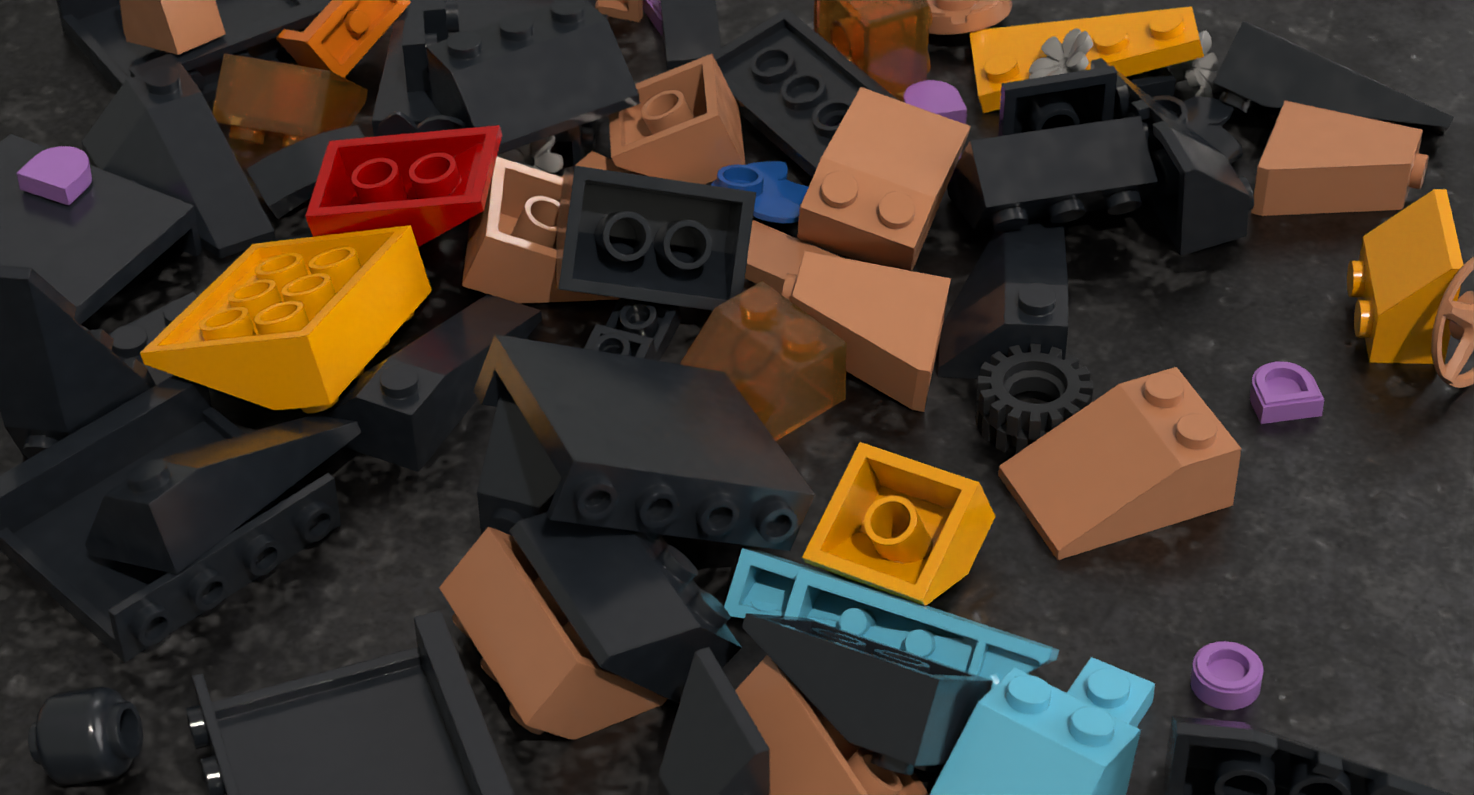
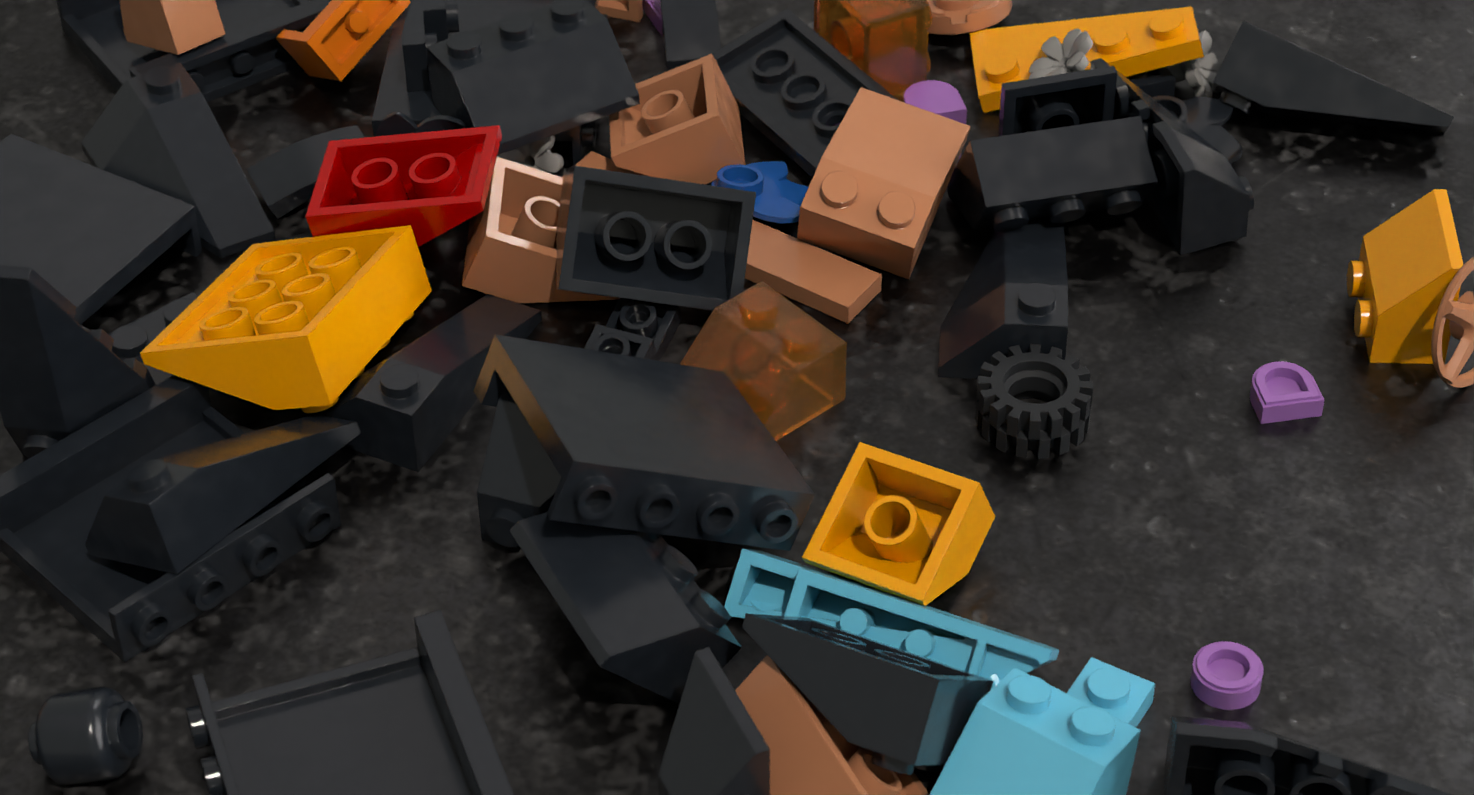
(57, 174): medium lavender tile -> none
(282, 100): clear orange slope -> none
(534, 646): nougat slope -> none
(882, 313): nougat slope -> none
(1125, 466): nougat slope -> none
(1336, 164): nougat slope -> none

